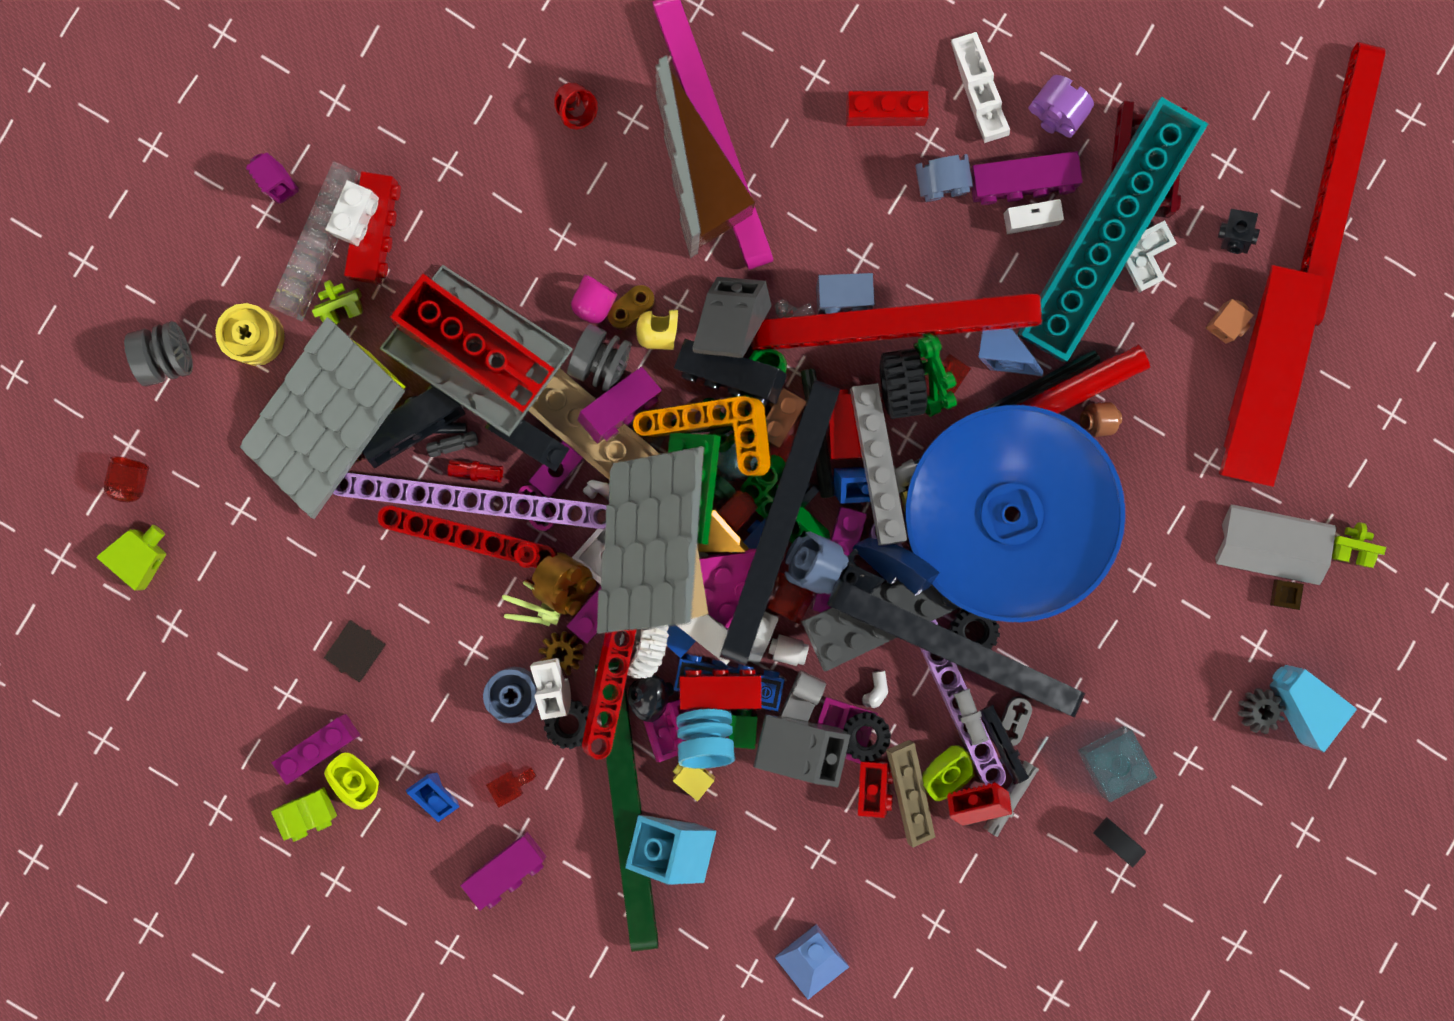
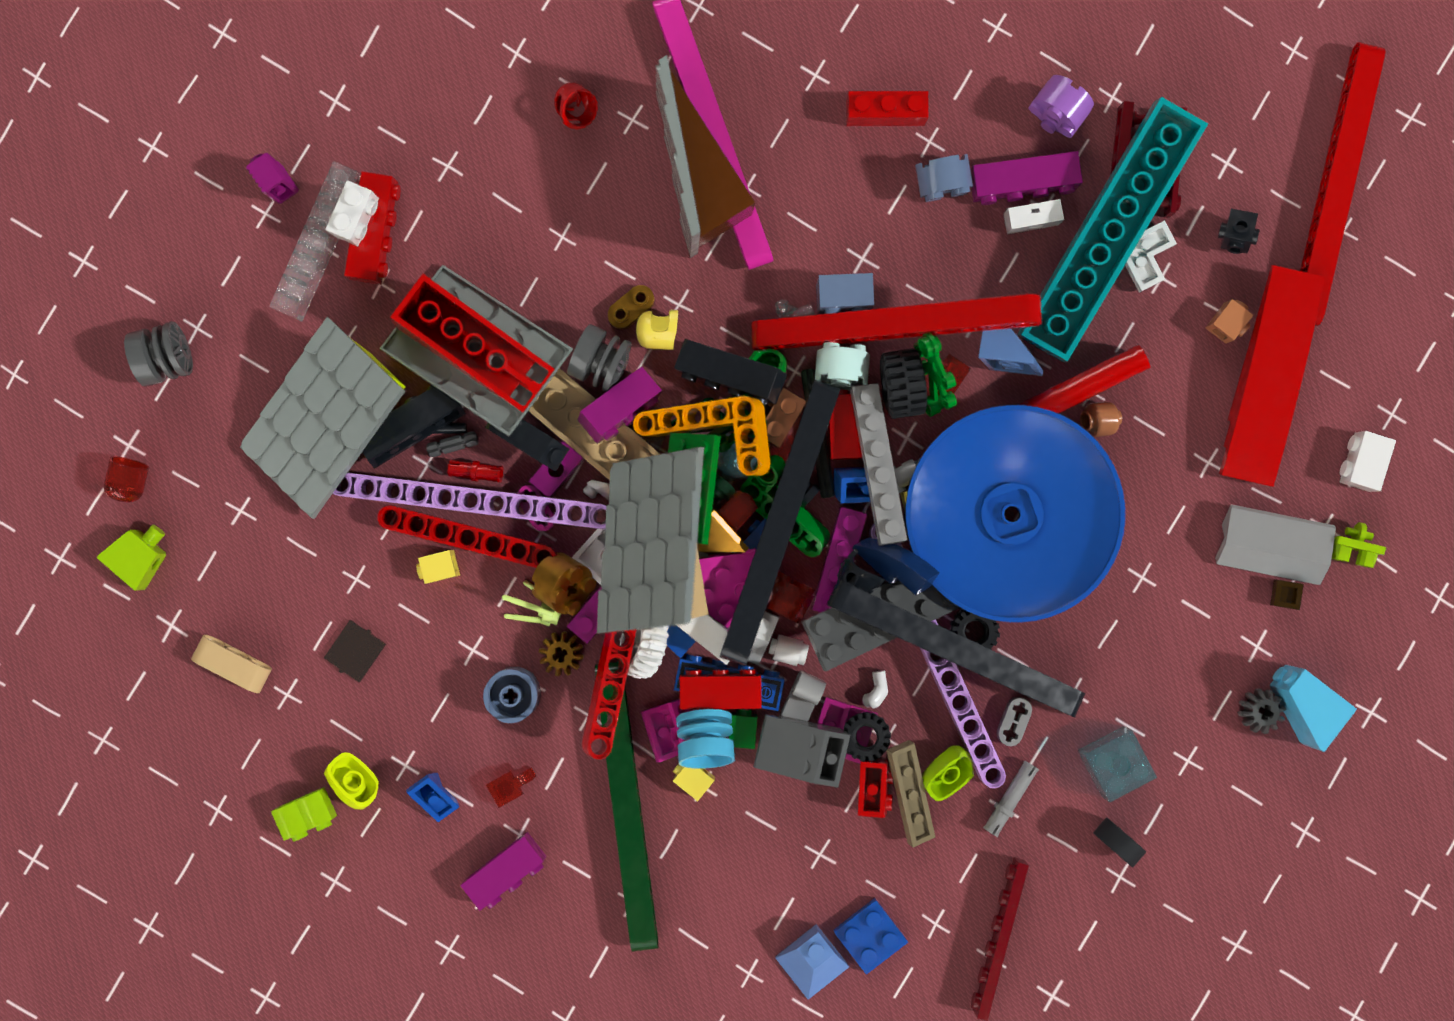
(231, 663): none -> tan beam
(234, 332): light yellow wheel -> none
(316, 749): magenta brick -> none
(349, 300): lime hips -> none
(438, 566): none -> light yellow brick
(519, 554): red plate -> none
(553, 691): white brick -> none
(568, 740): black tyre -> none
(592, 300): dark pink helmet -> none
(651, 697): black helmet -> none
(670, 850): medium azure slope -> none
(731, 316): dark grey slope -> none
(815, 563): sand blue brick -> none
(842, 365): none -> light aqua brick
(870, 936): none -> blue plate
(971, 717): light grey pin -> none
(979, 804): red brick -> none
(980, 87): white slope -> none
(996, 948): none -> dark red plate
(1008, 754): black pin -> none
(1050, 380): pearl dark grey axle -> none
(1367, 461): none -> white brick

